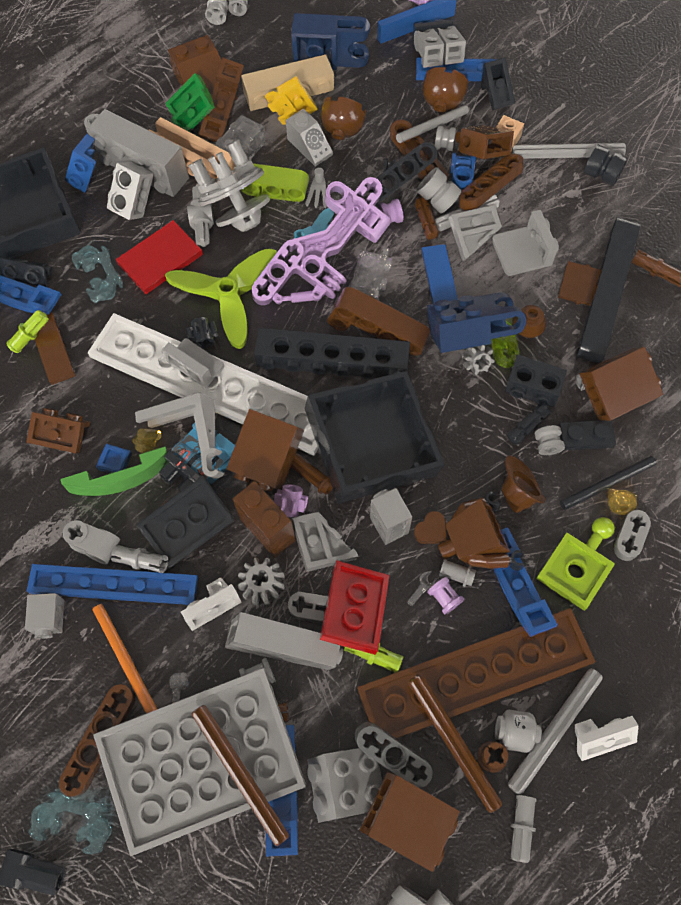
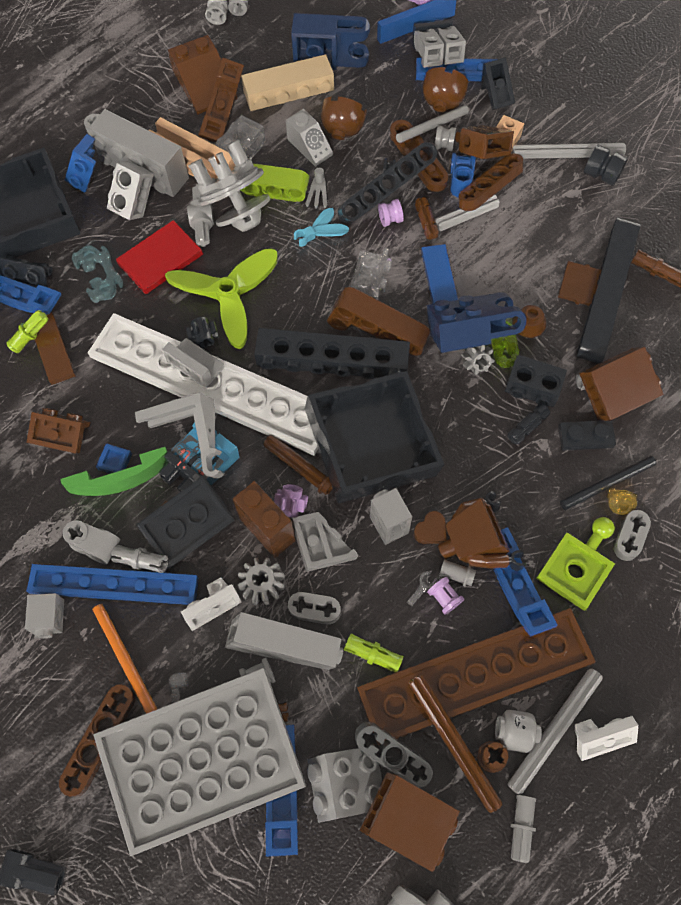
(46, 816): clear light blue helmet -> none
(146, 440): clear yellow plate -> none
(190, 103): green slope -> none
(240, 775): reddish brown axle -> none
(264, 450): reddish brown brick -> none
(294, 96): yellow plate -> none
(352, 216): lavender beam -> none
(355, 607): red tile -> none
(440, 192): light grey wheel -> none
(474, 228): light grey wing -> none
(520, 486): reddish brown piece -> none
(526, 247): light grey bracket -> none
(549, 440): light grey wheel -> none

